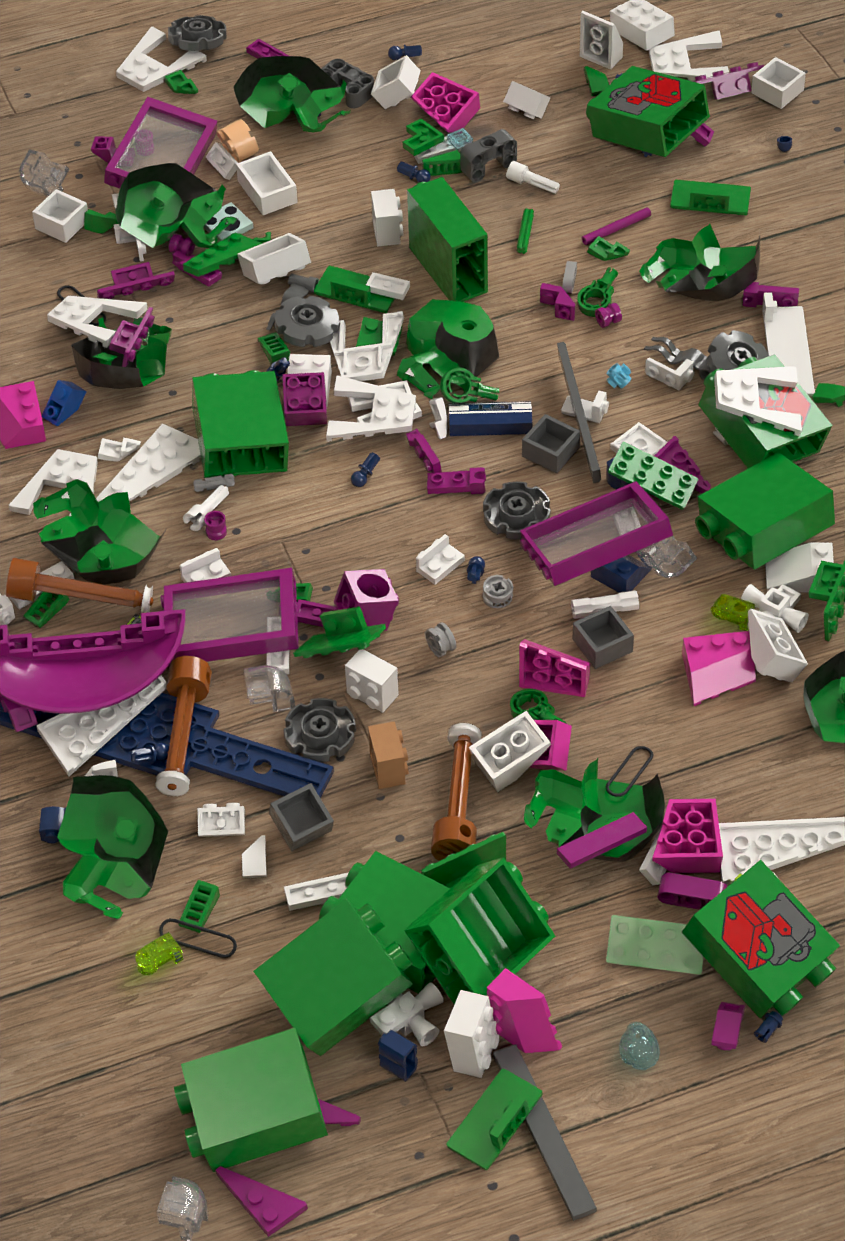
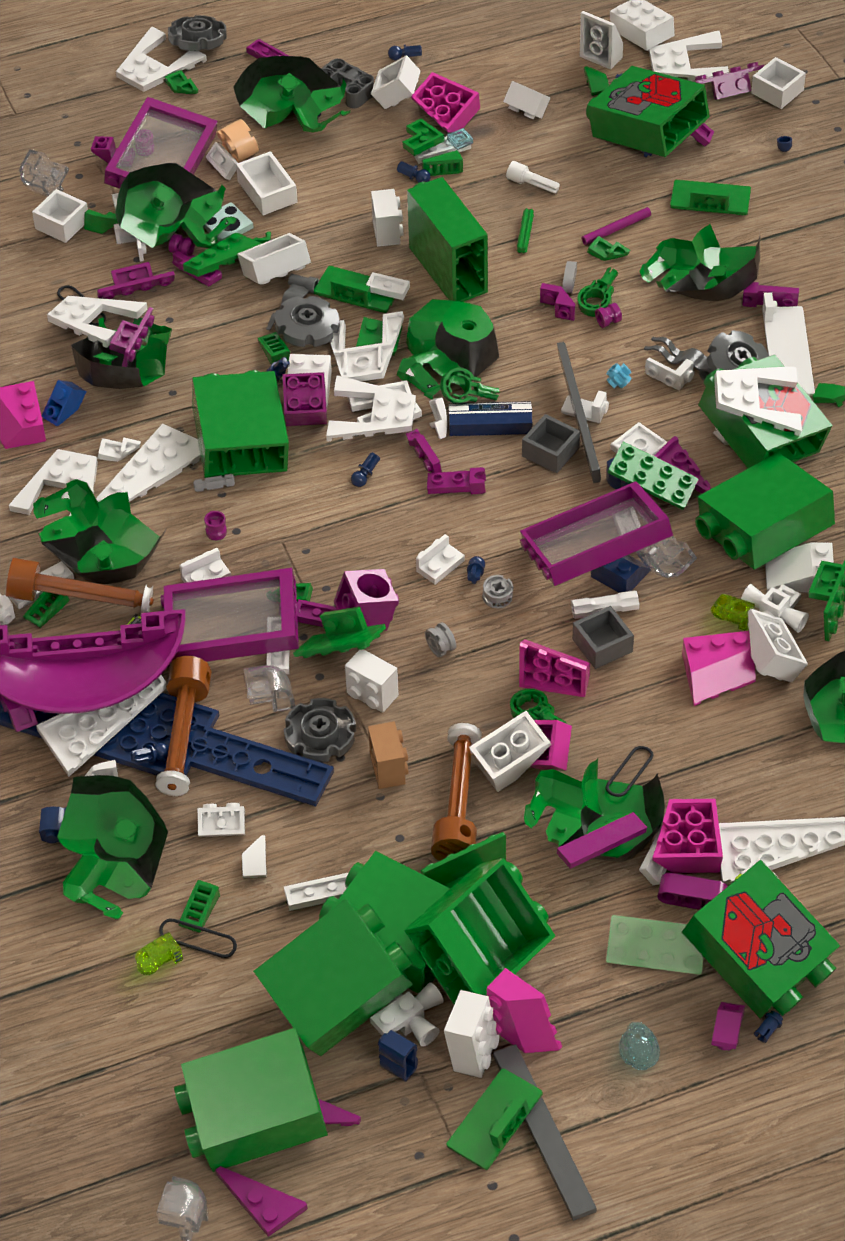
(198, 512): white piece -> none
(301, 817): dark grey piece -> none
(494, 146): dark grey beam -> none
(515, 508): dark grey piece -> none

